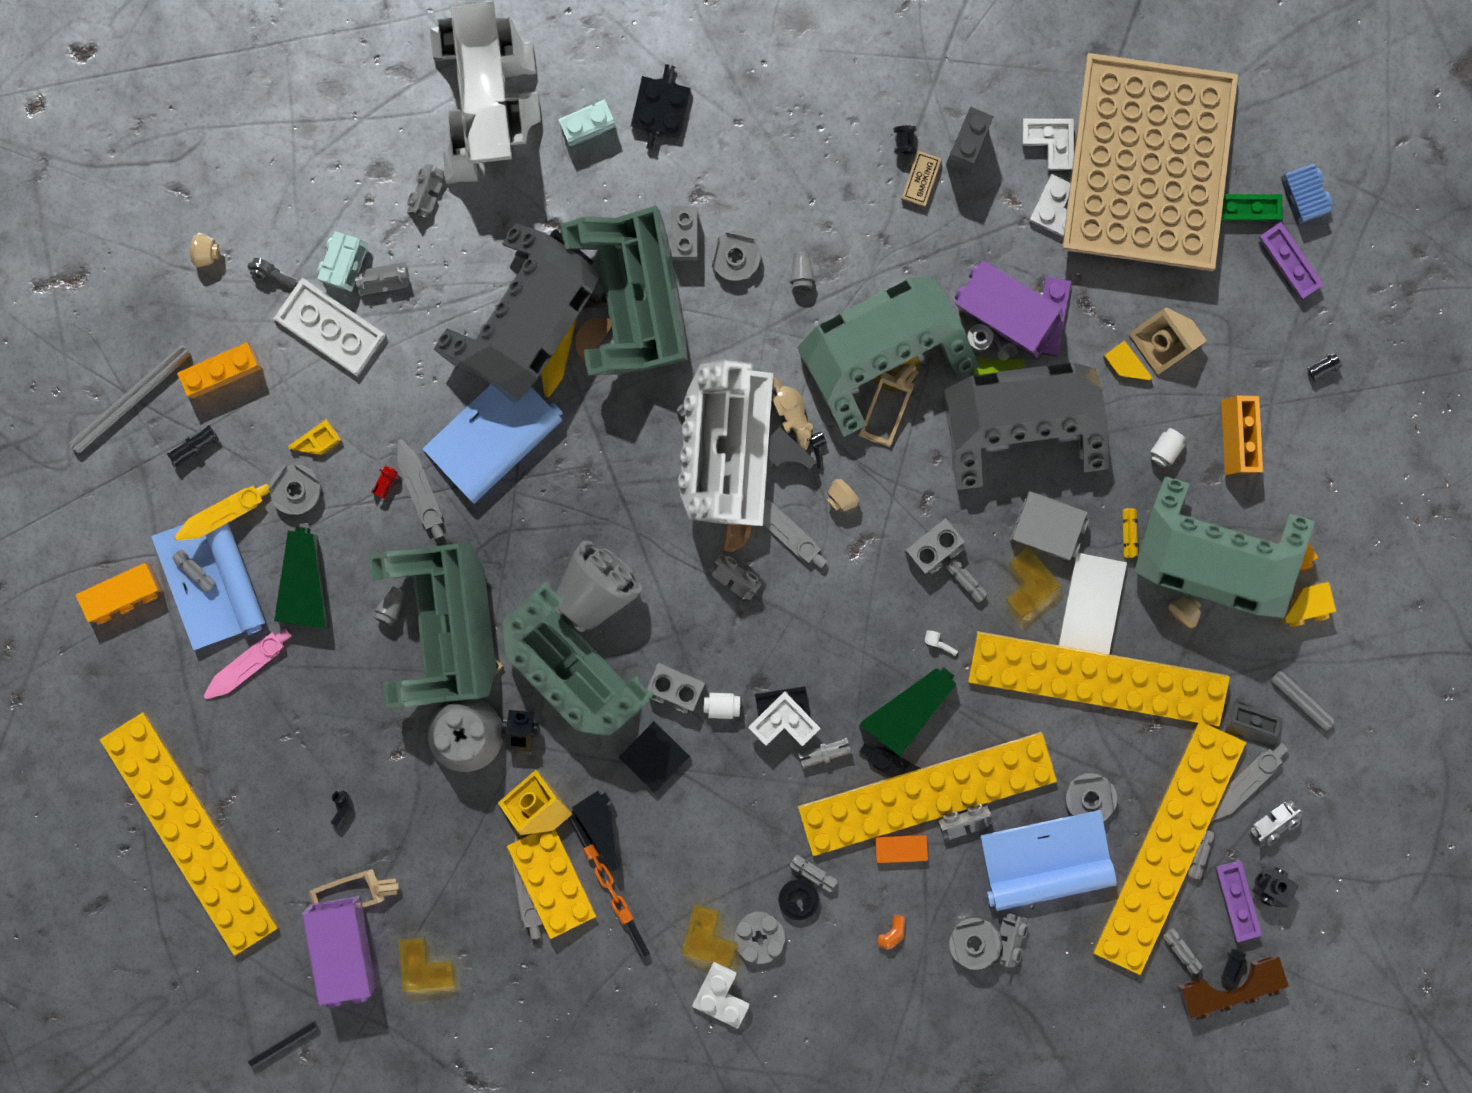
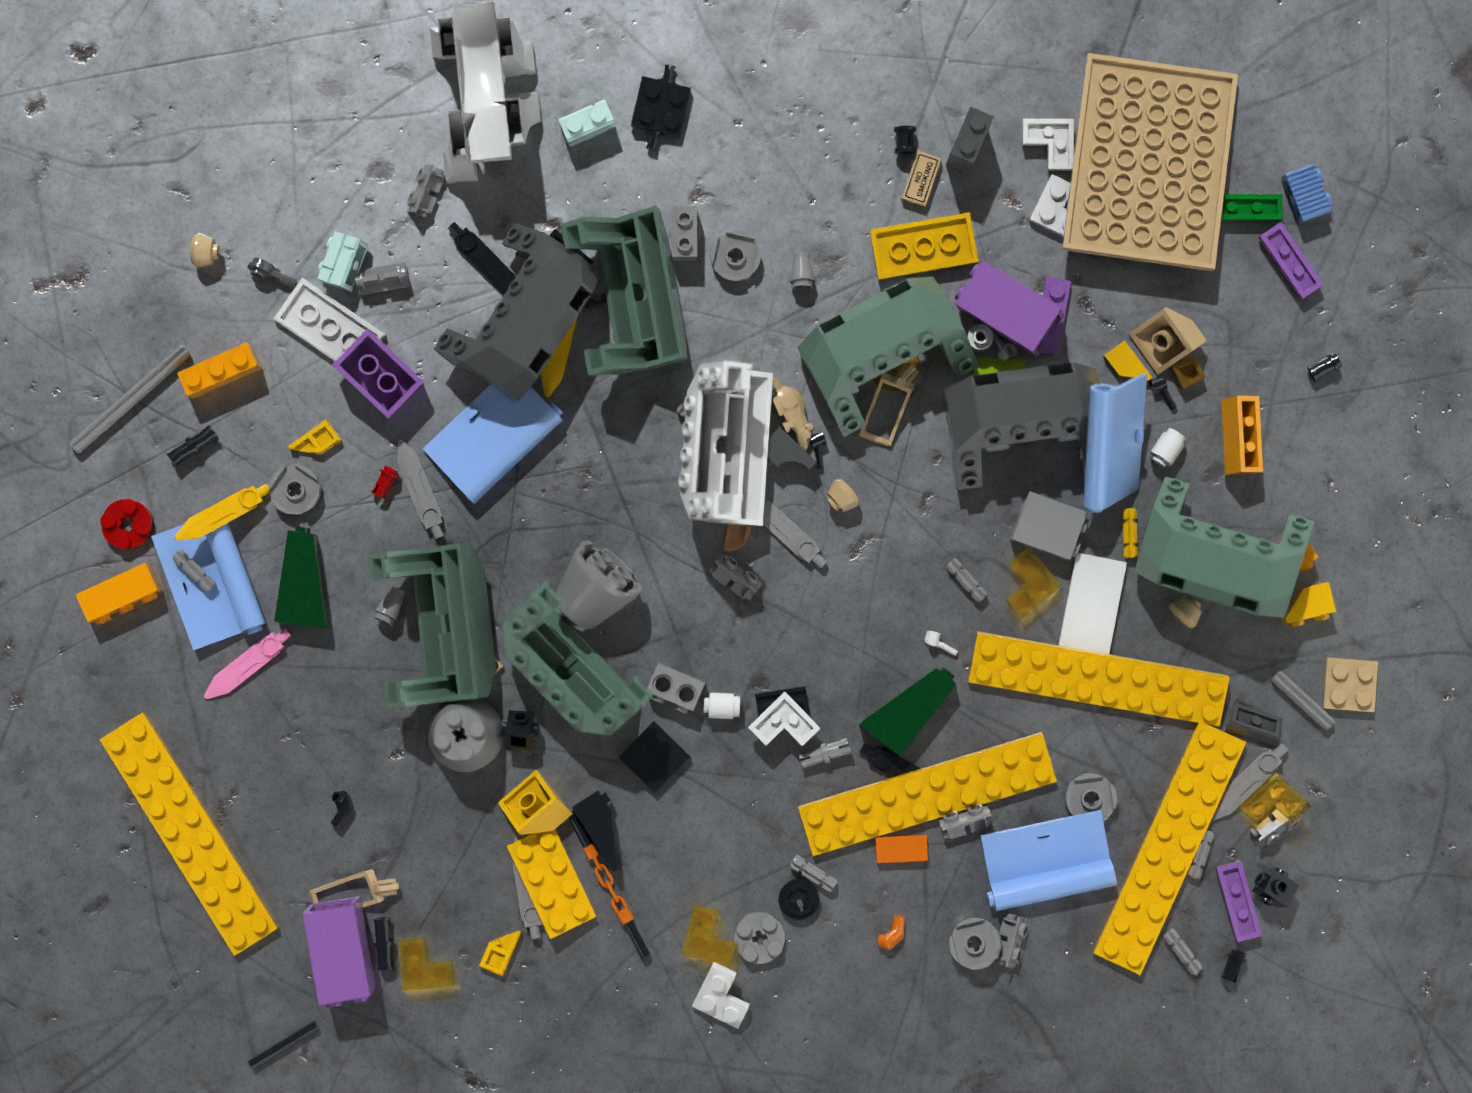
(141, 526): none -> red plate
(377, 373): none -> medium lavender brick
(383, 943): none -> black pin
(482, 257): none -> black piece
(499, 953): none -> yellow tile
(591, 334): medium nougat tile -> none
(924, 246): none -> yellow plate
(931, 542): light grey brick -> none
(1114, 442): none -> light blue door
(1159, 384): none -> black hand
(1188, 372): none -> pearl gold plate
(1264, 977): reddish brown arch -> none
(1275, 795): none -> clear yellow plate
(1349, 684): none -> tan plate

